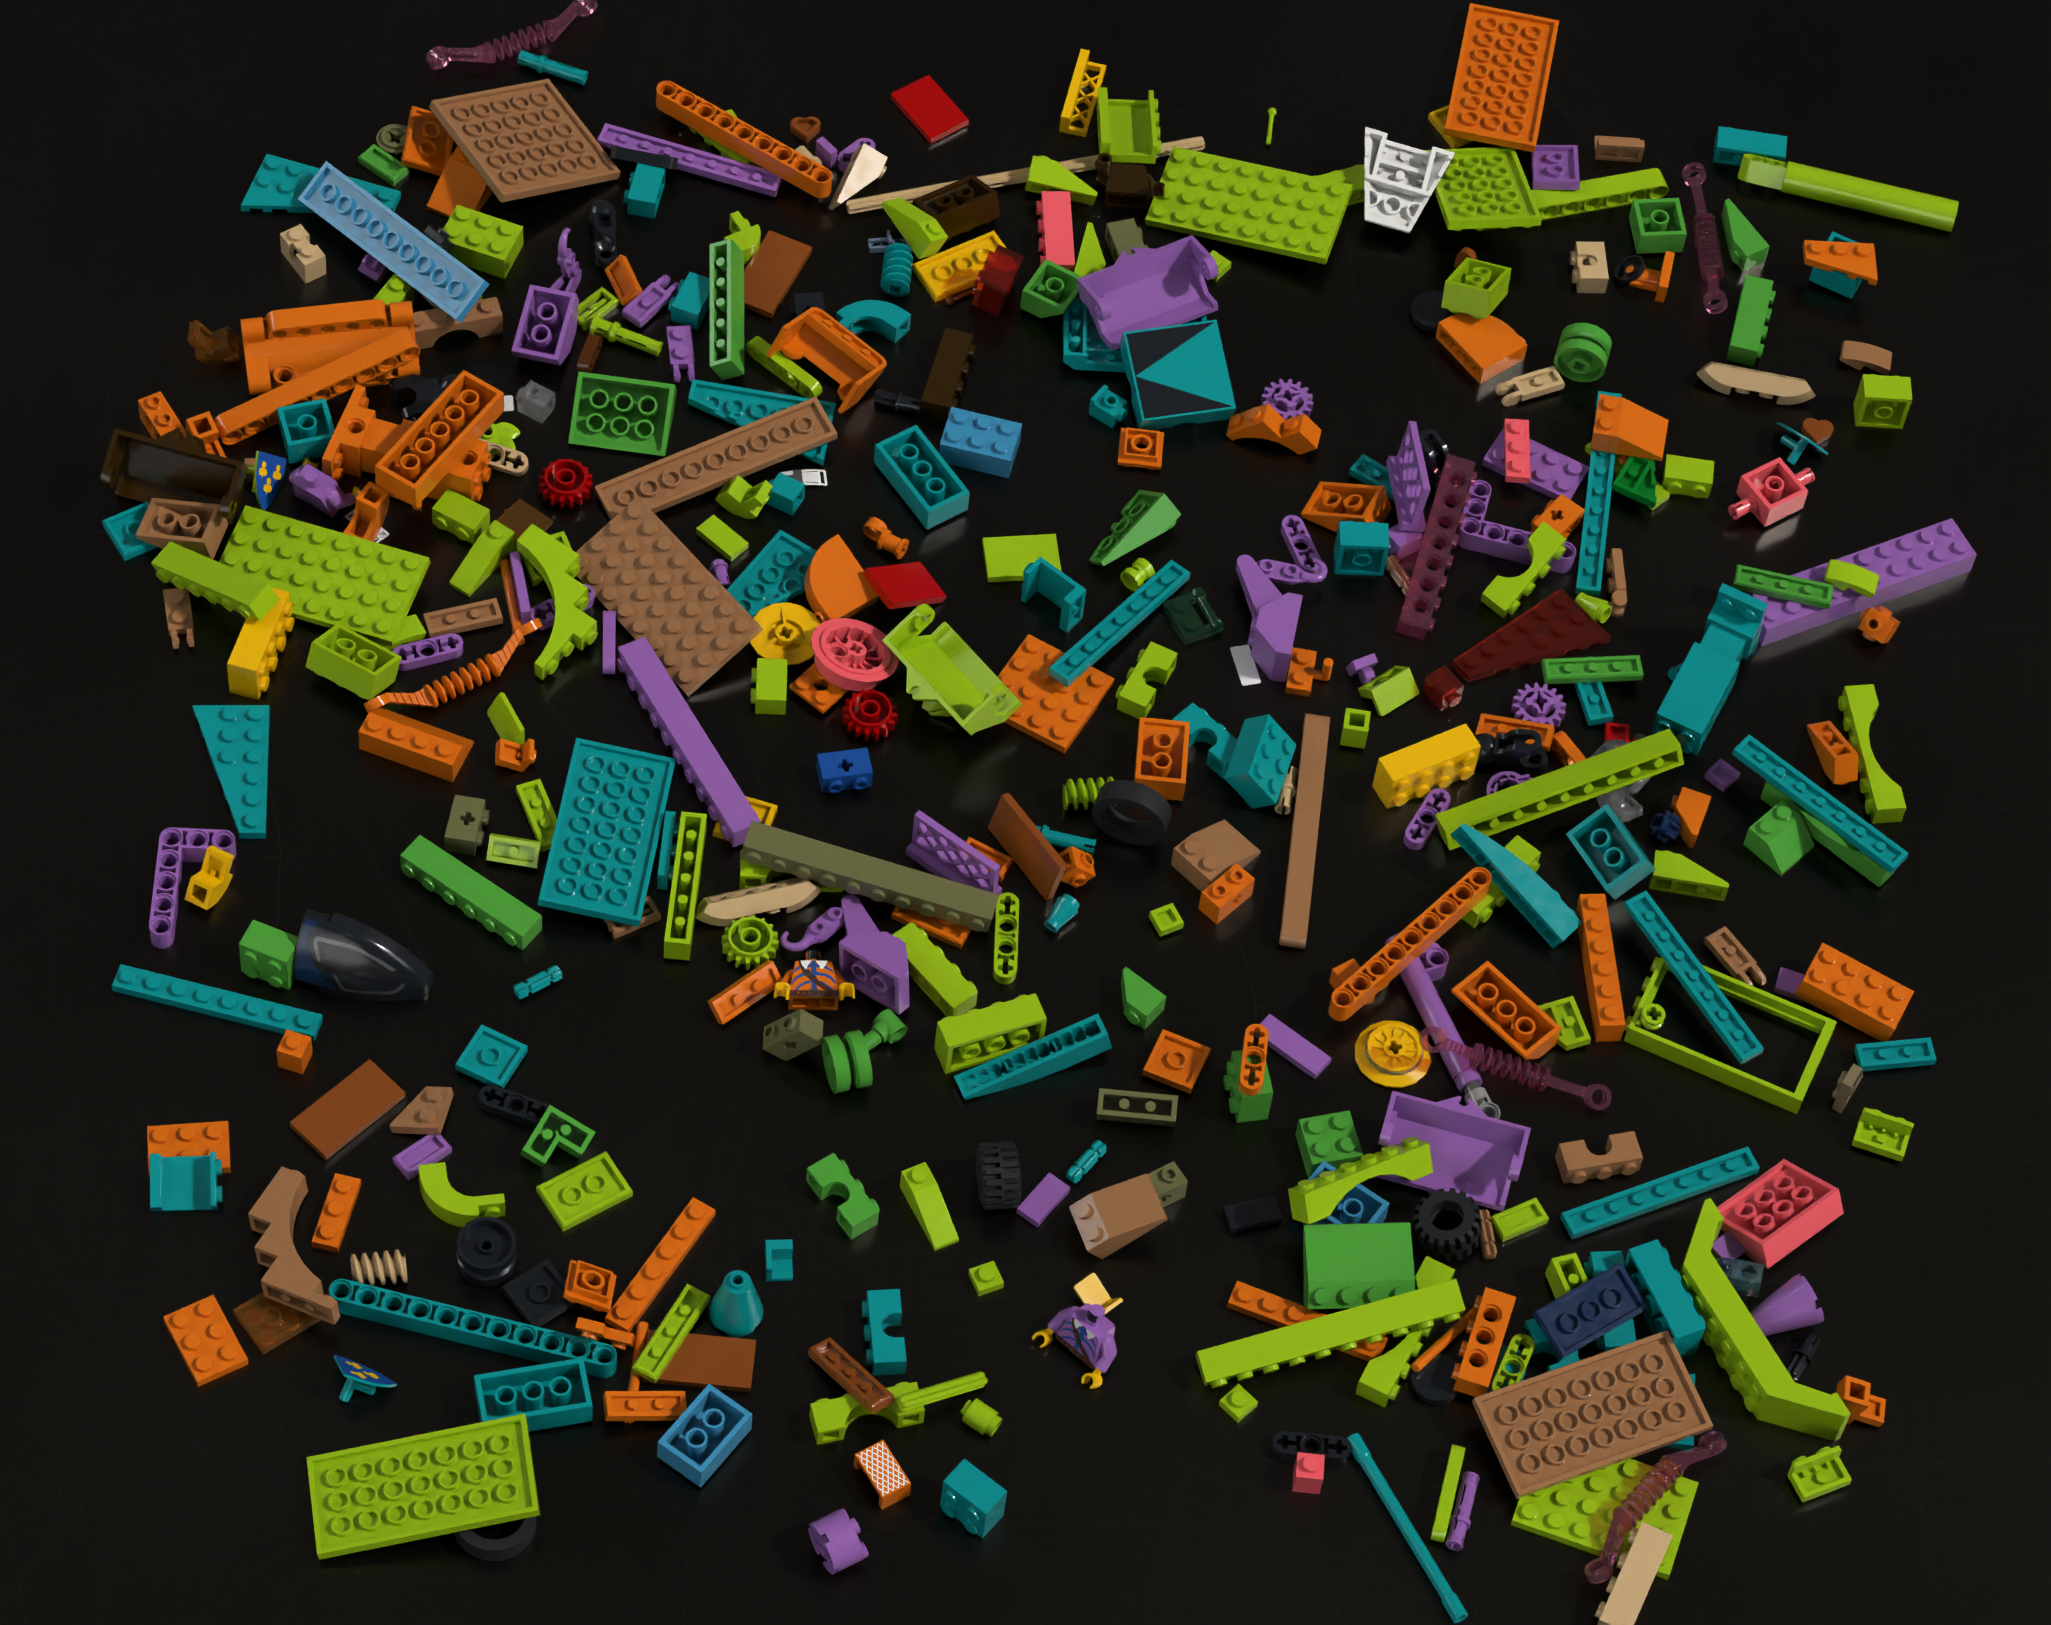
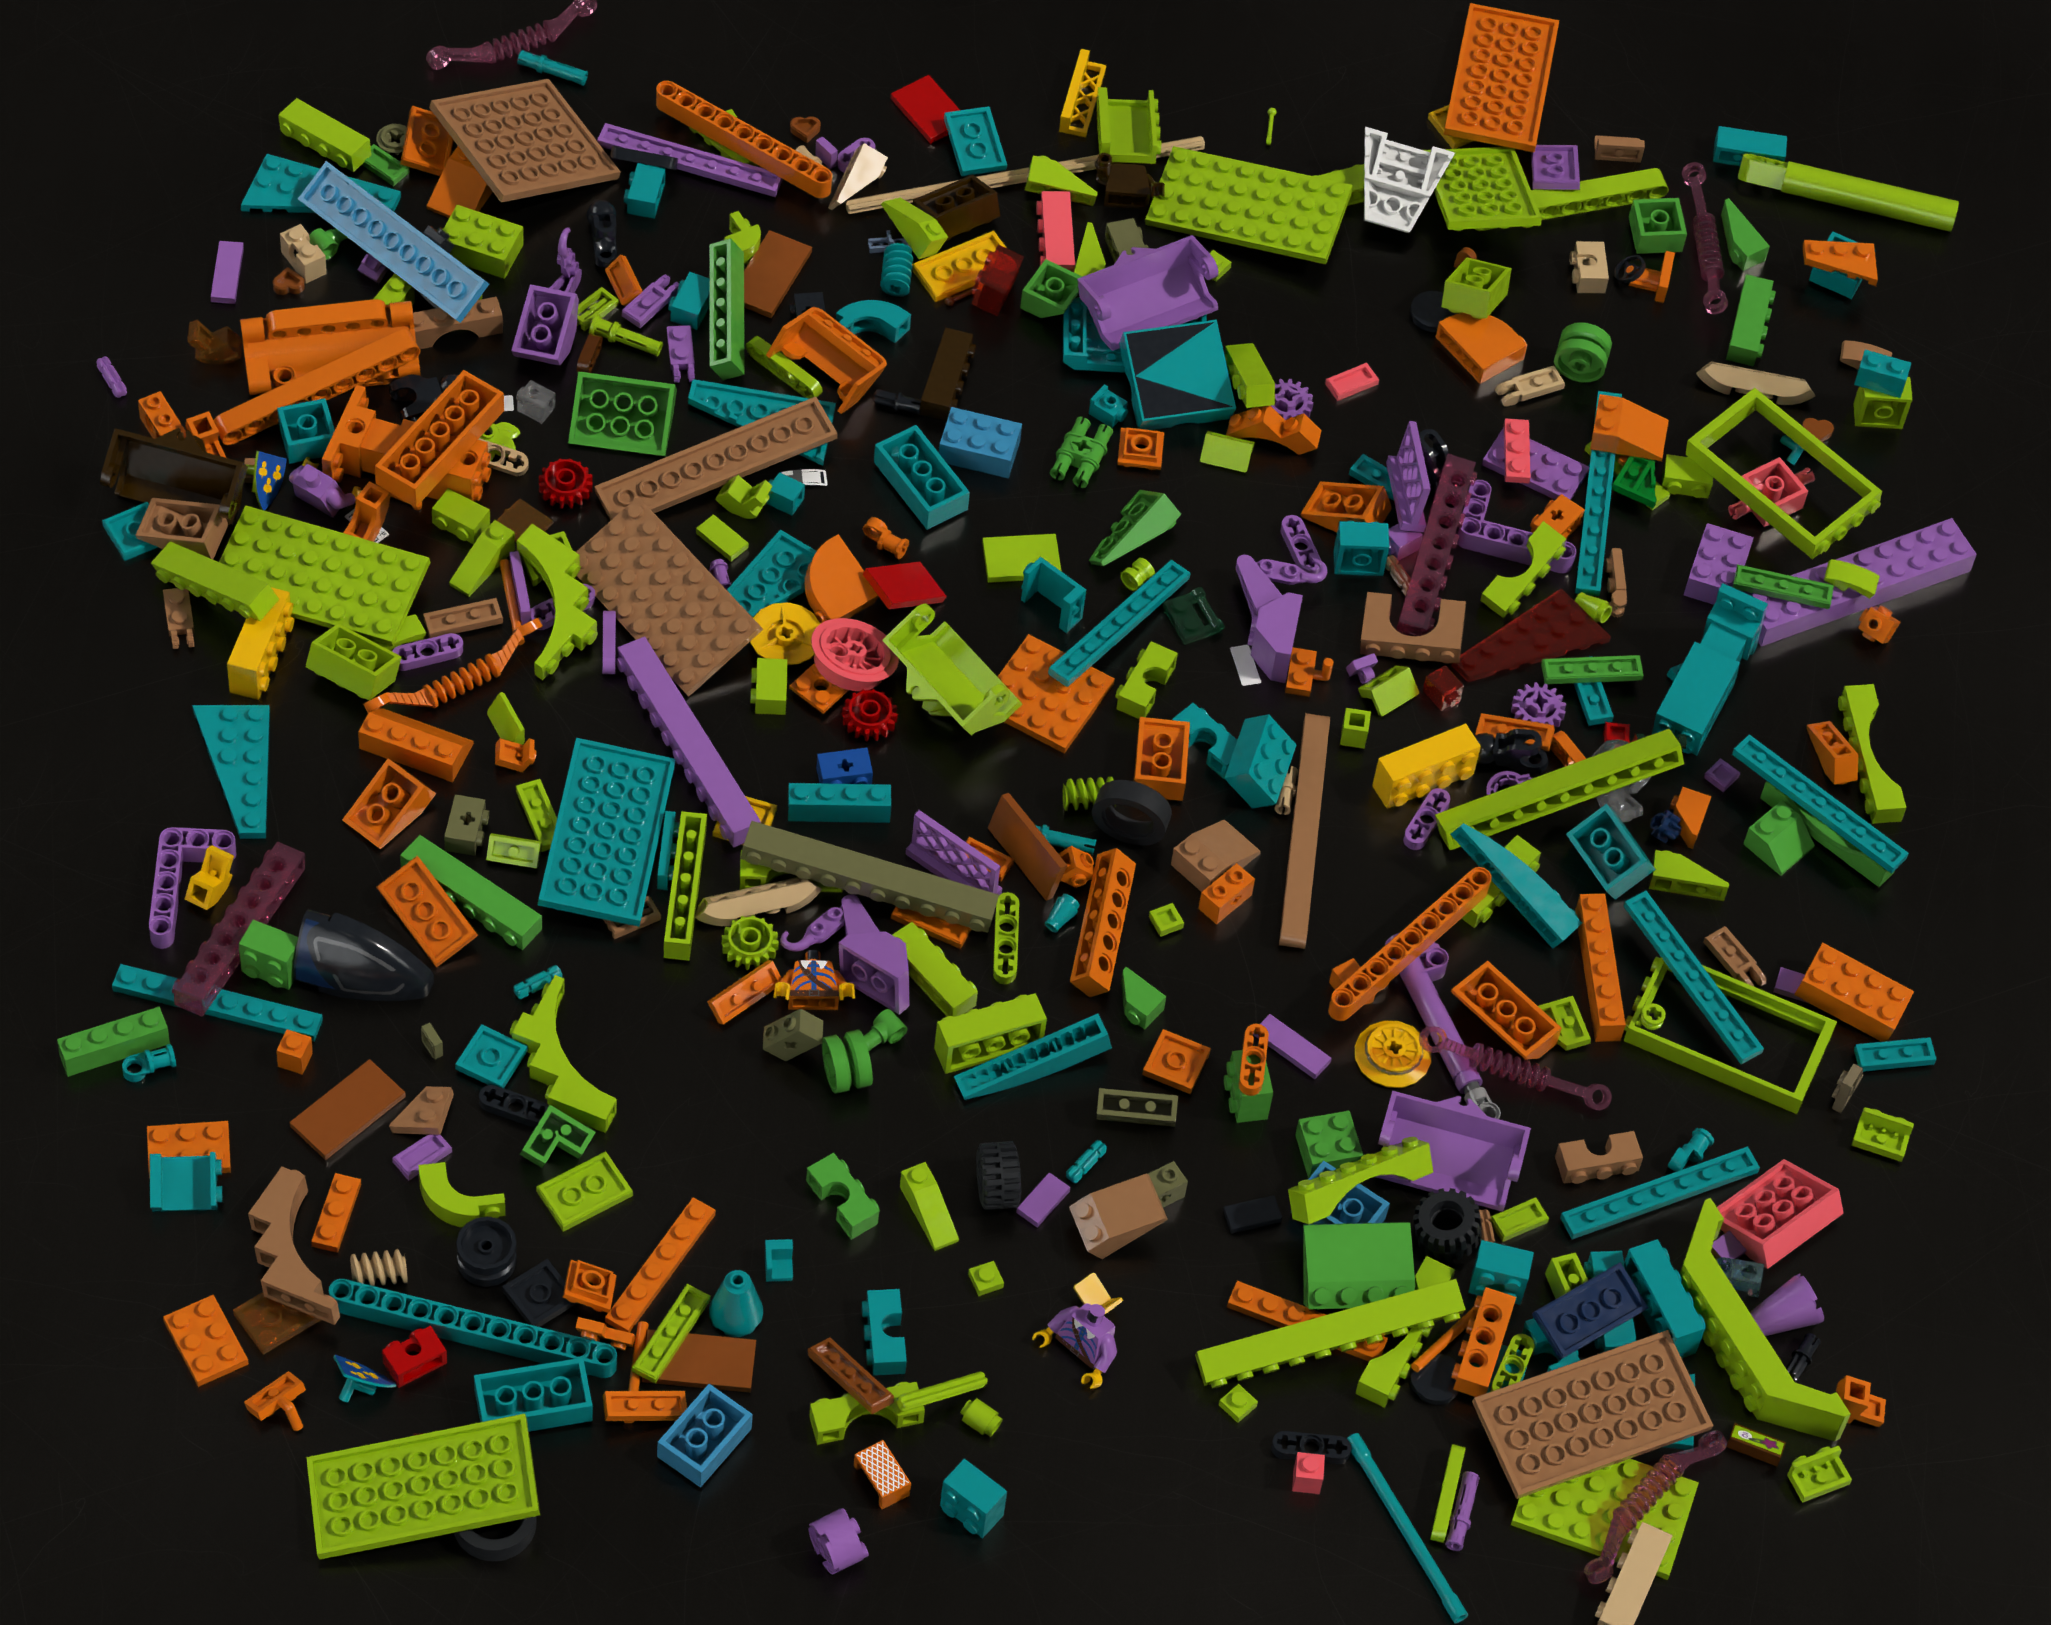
(111, 377): none -> medium lavender axle
(113, 1041): none -> bright green brick
(149, 1062): none -> teal connector
(227, 272): none -> medium lavender tile
(254, 901): none -> clear pink brick
(276, 1396): none -> orange plate
(288, 282): none -> dark orange tile
(324, 135): none -> lime brick
(327, 241): none -> bright green pin
(388, 804): none -> orange slope
(408, 1367): none -> red brick
(427, 911): none -> orange tile
(432, 1041): none -> olive tile
(550, 1066): none -> lime arch
(839, 802): none -> teal brick
(975, 141): none -> teal plate
(1081, 452): none -> bright green pin
(1103, 922): none -> orange brick
(1226, 451): none -> lime panel
(1249, 375): none -> lime brick
(1352, 381): none -> coral tile
(1439, 645): none -> medium nougat arch
(1501, 1269): none -> teal brick
(1692, 1151): none -> teal connector
(1716, 562): none -> medium lavender brick
(1754, 400): none -> lime door
(1756, 1444): none -> slope
(1882, 373): none -> teal brick

